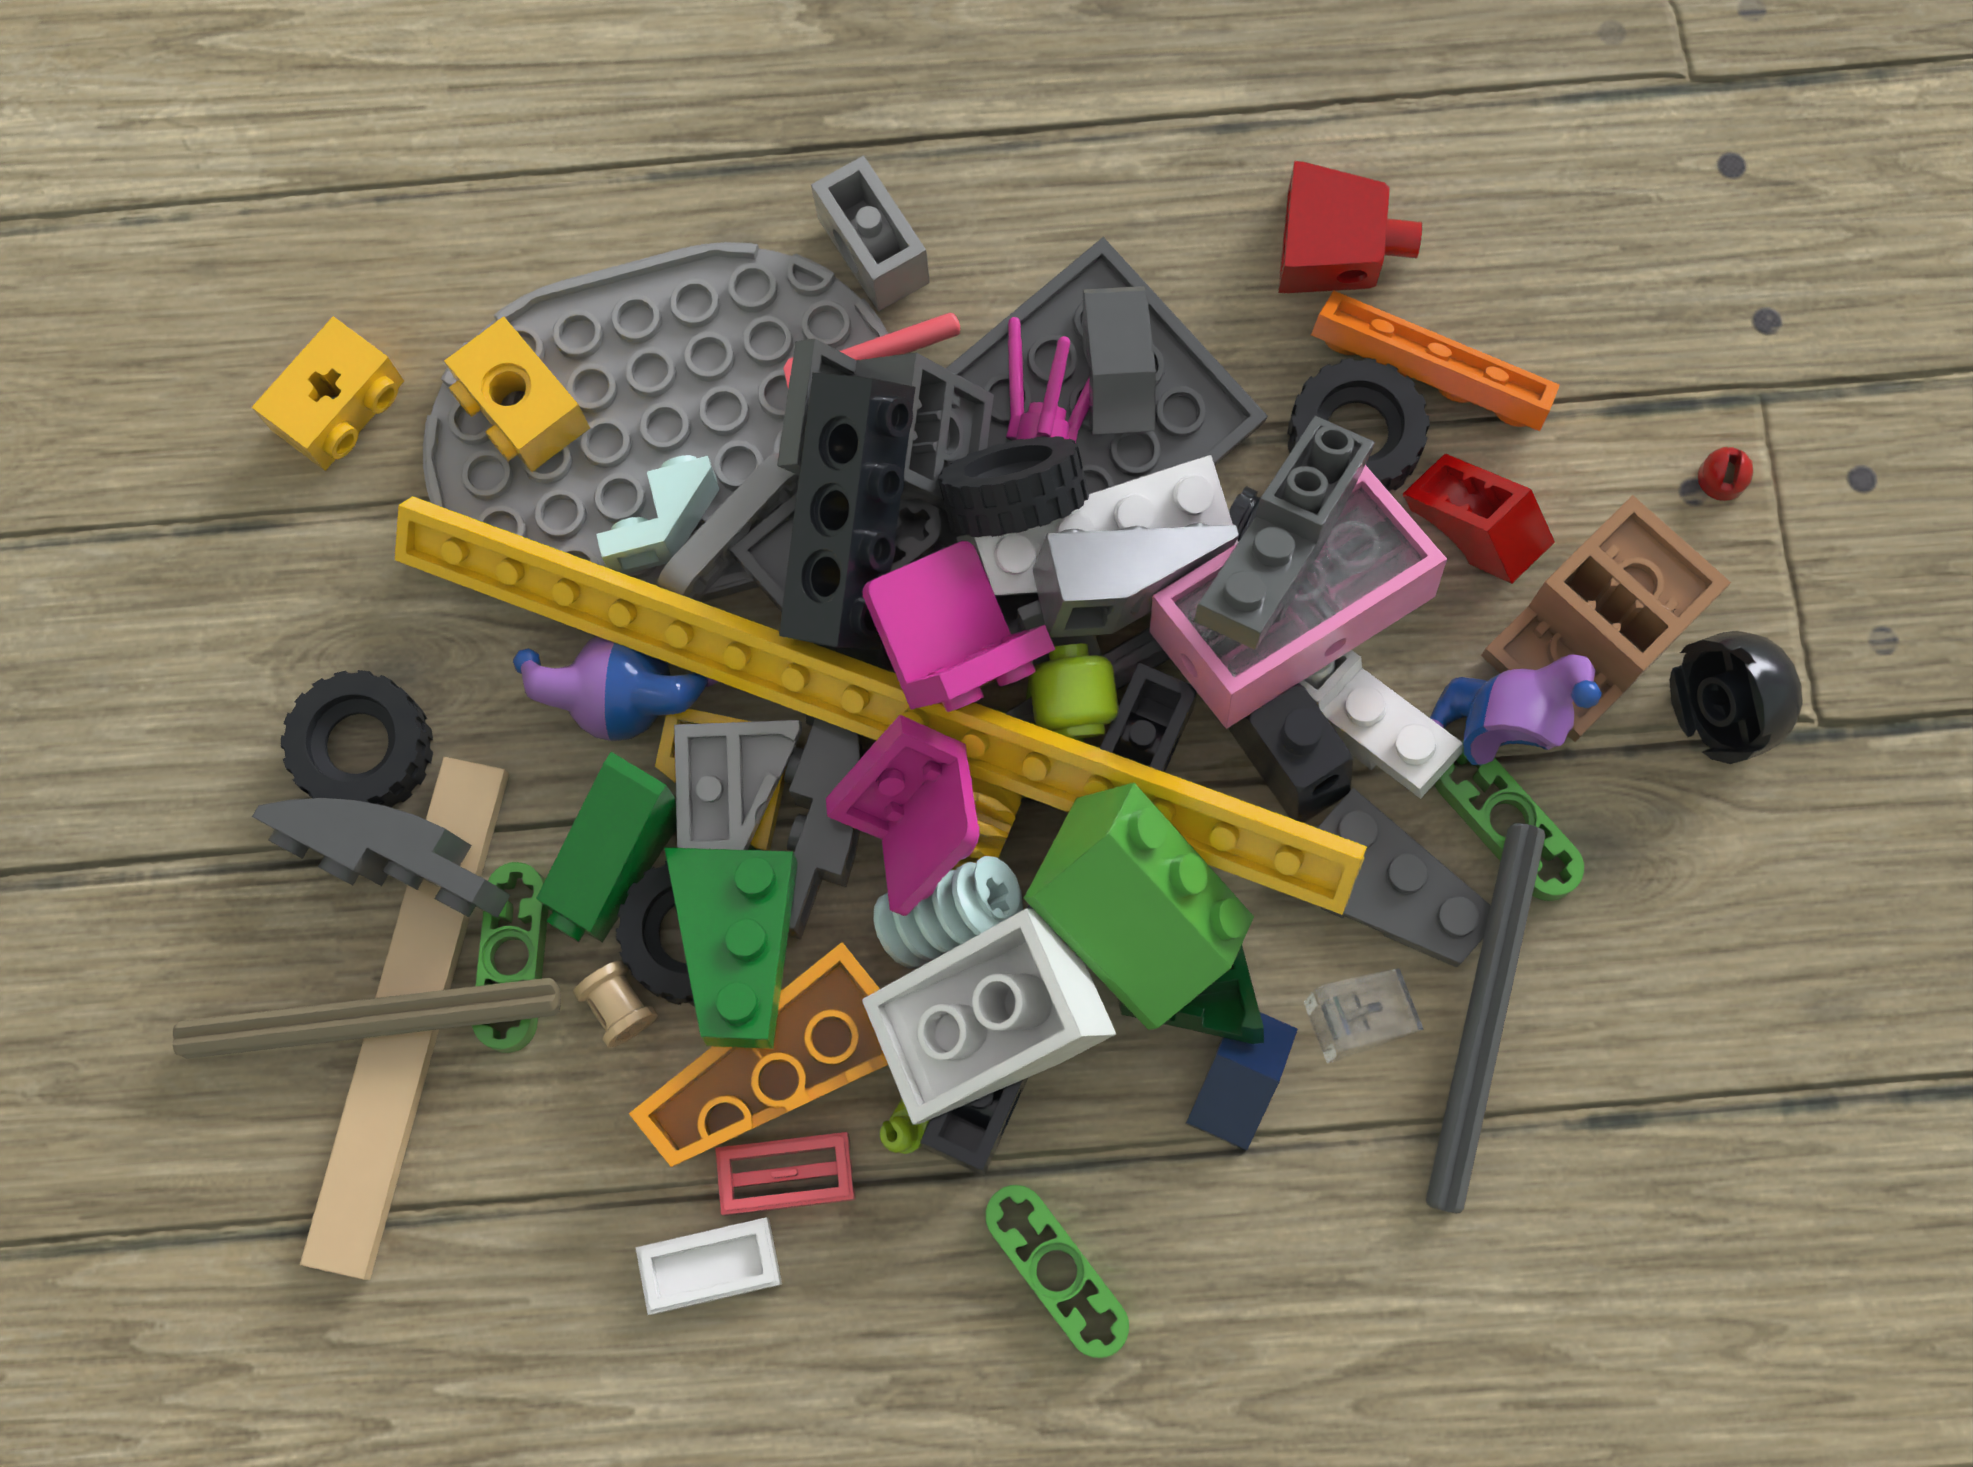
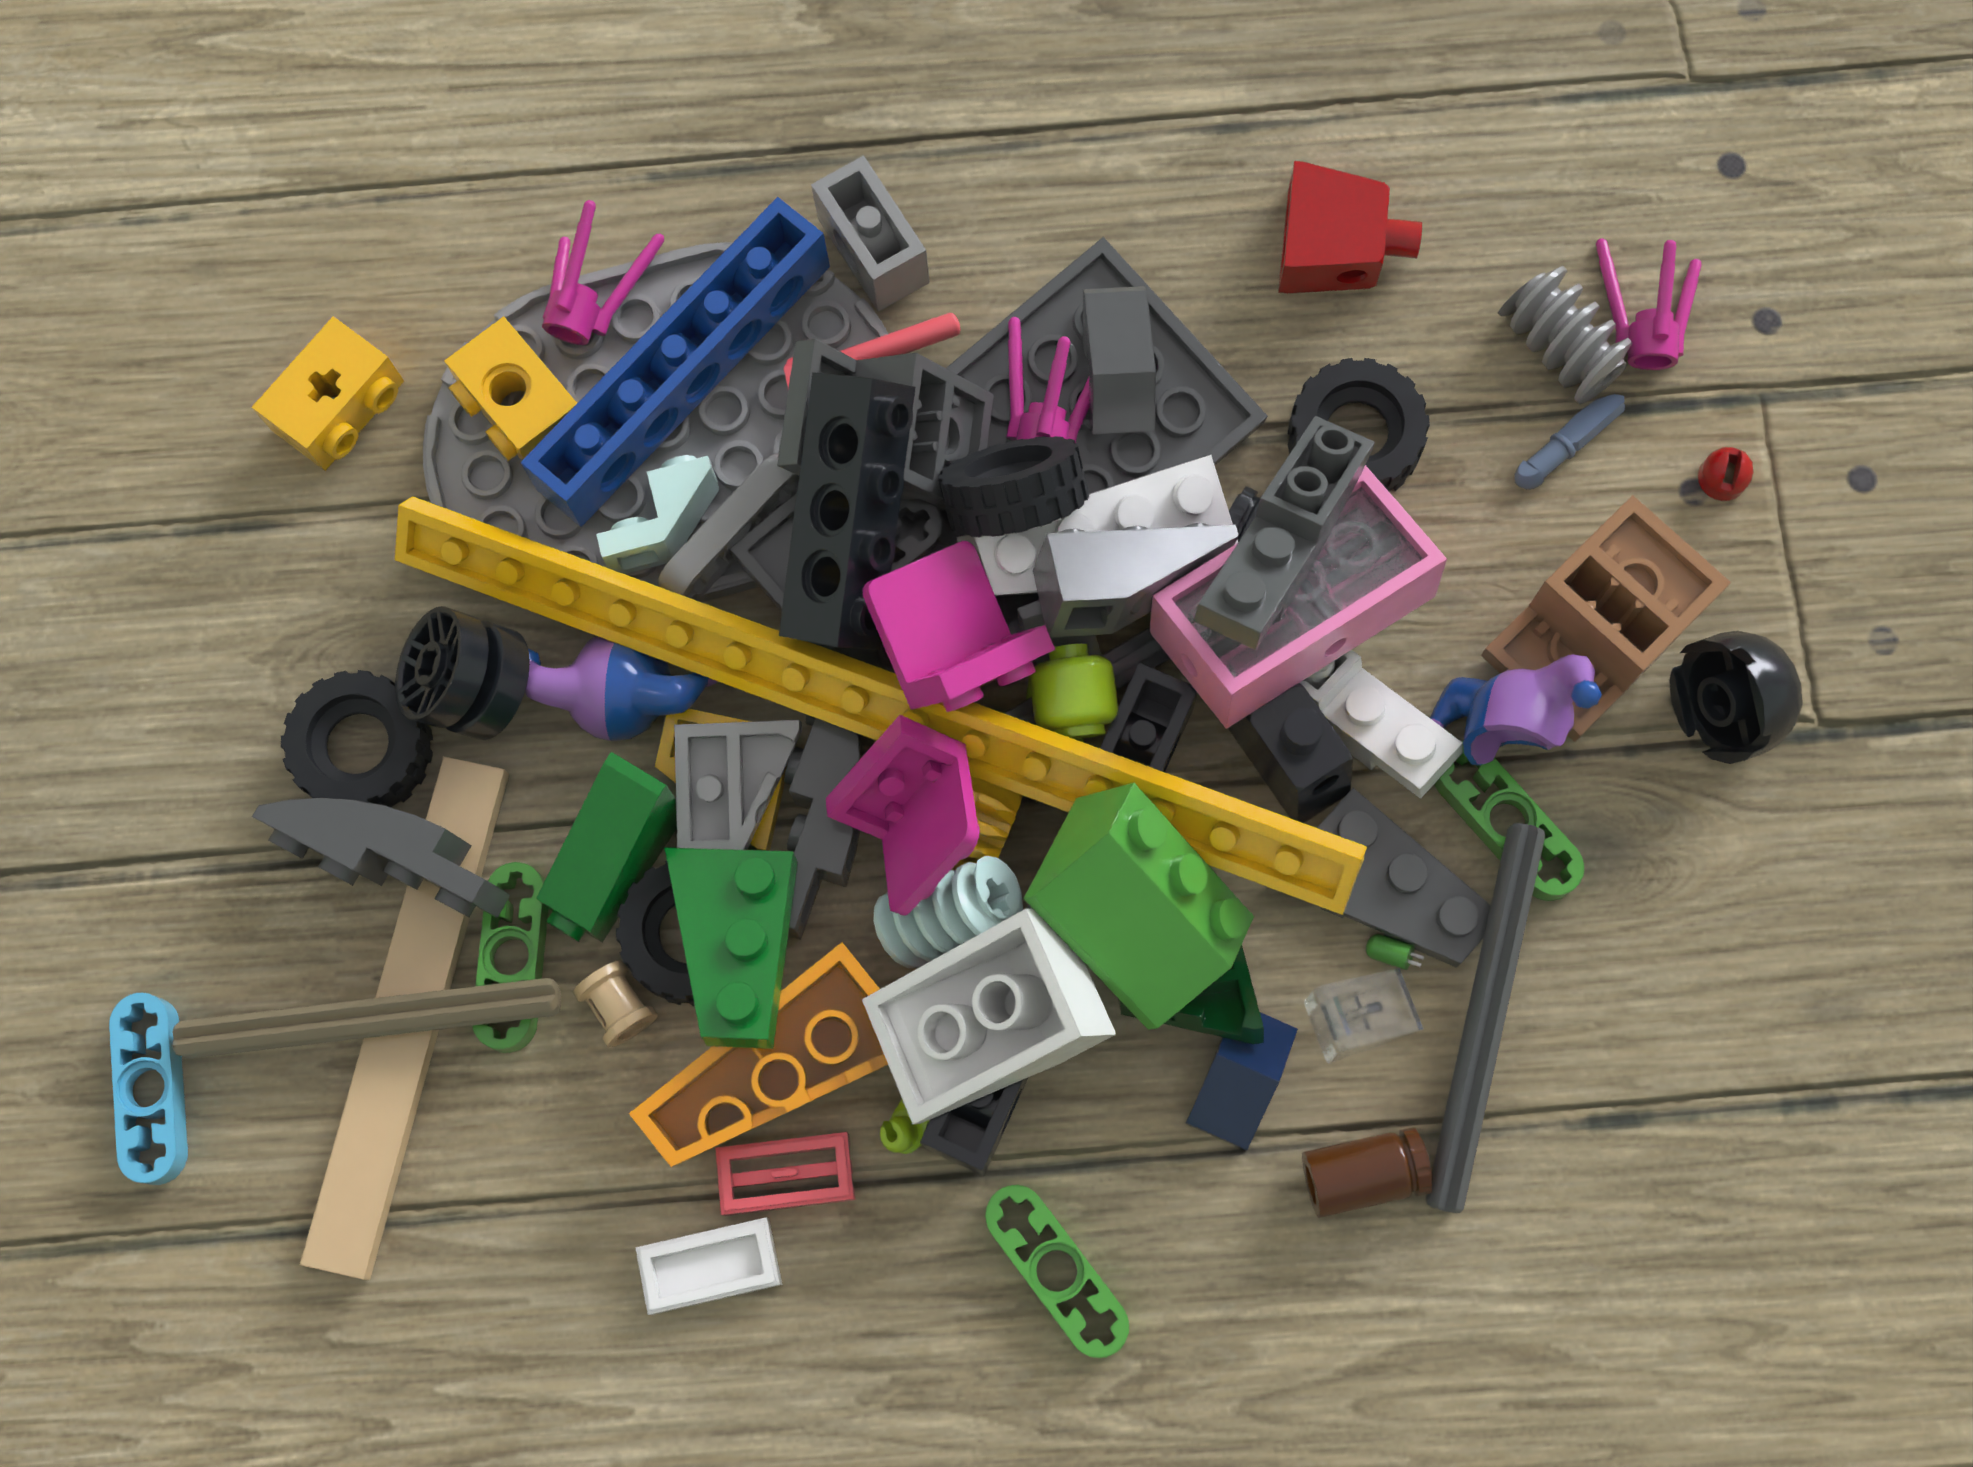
(171, 1105): none -> medium azure beam
(462, 674): none -> black wheel
(572, 307): none -> dark pink plant
(677, 362): none -> blue brick
(1367, 1172): none -> reddish brown piece
(1392, 951): none -> bright green piece
(1436, 360): orange plate -> none
(1483, 515): red arch -> none
(1567, 334): none -> light grey piece
(1569, 439): none -> sand blue piece
(1656, 333): none -> dark pink plant

